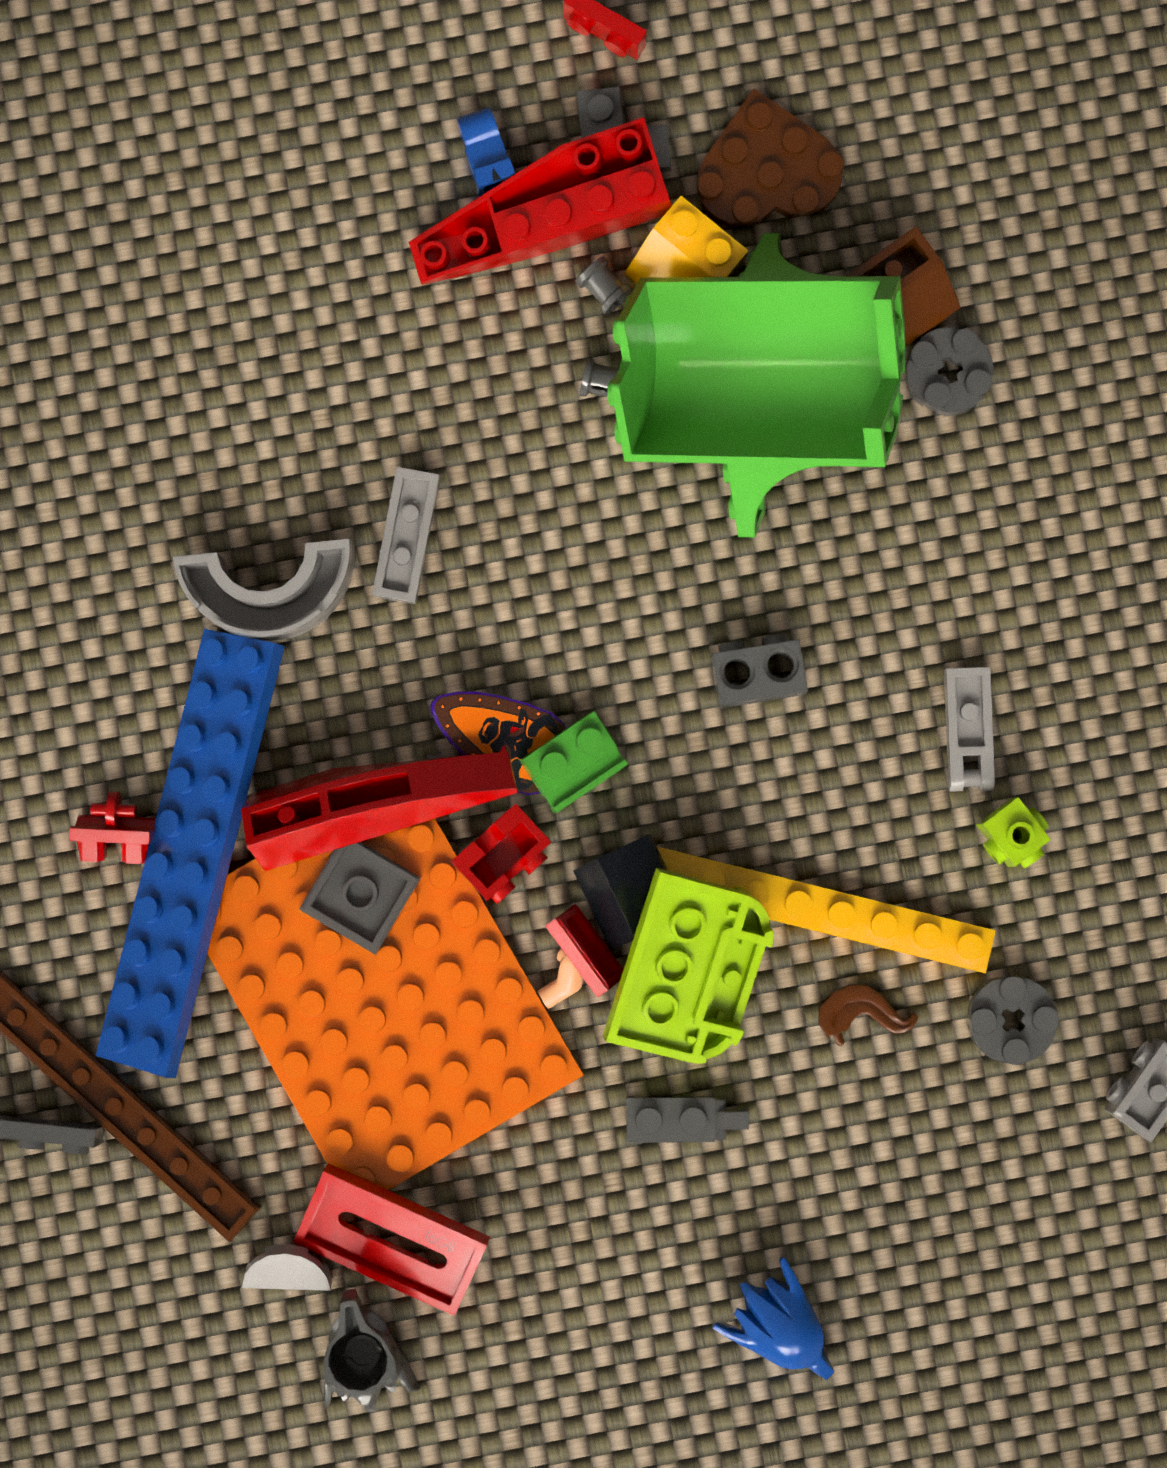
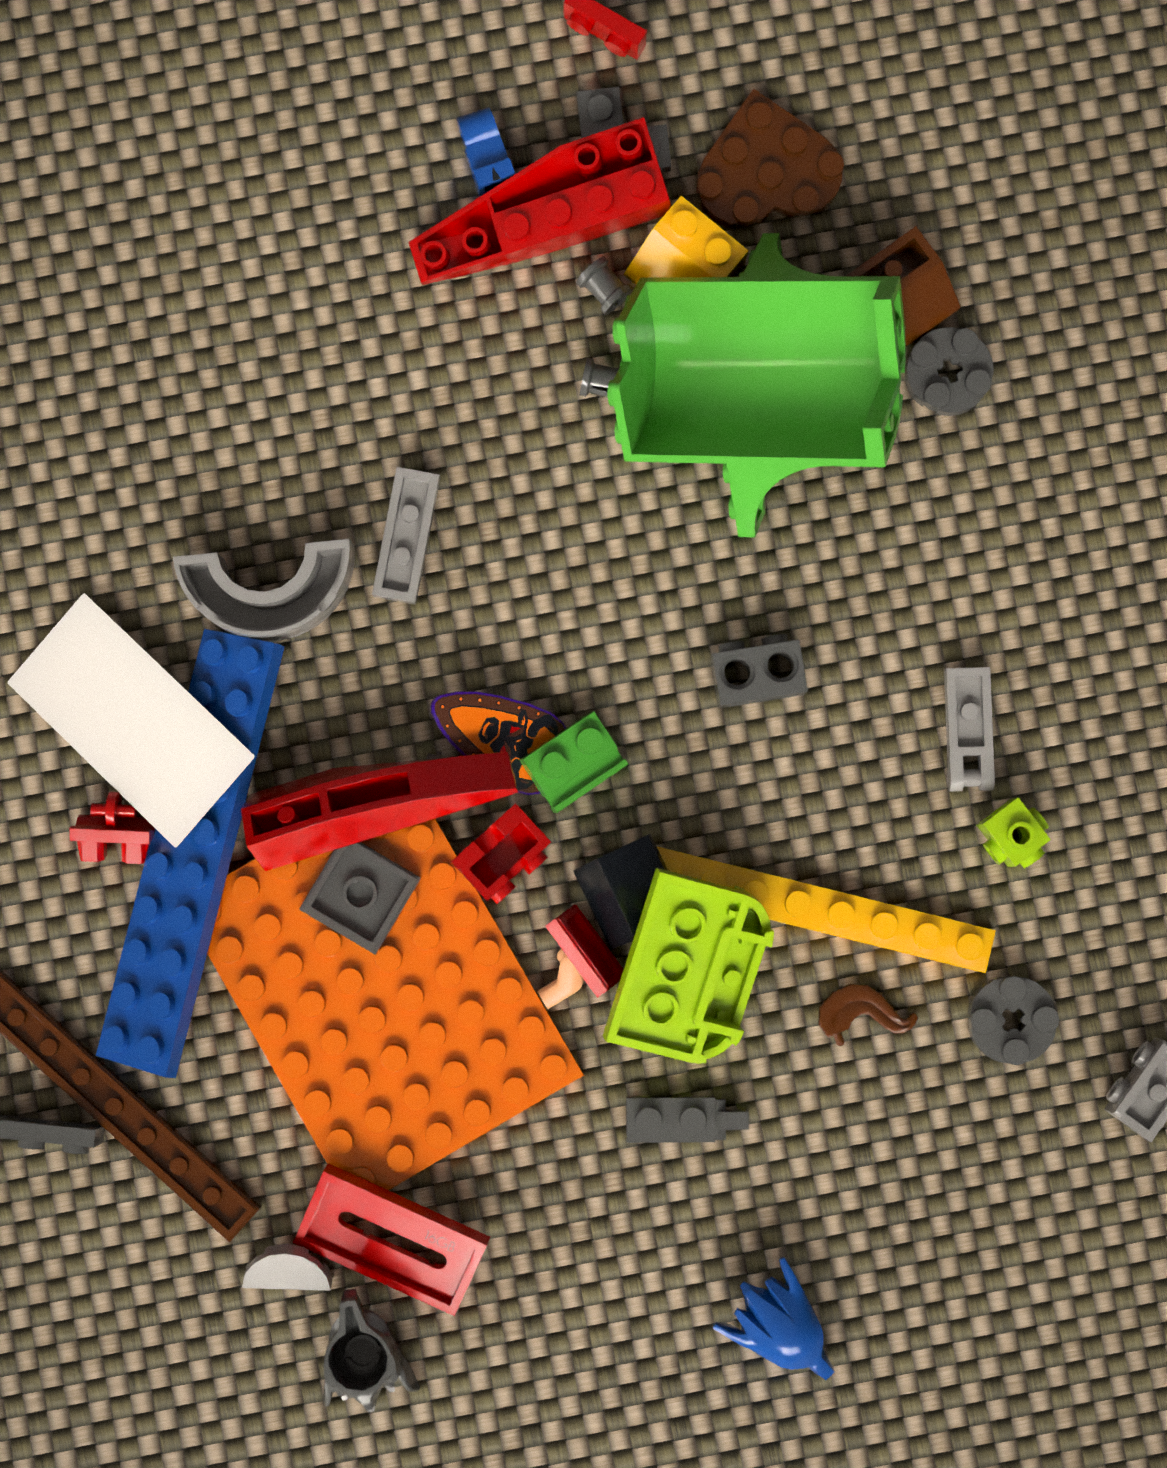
(130, 720): none -> white sticker

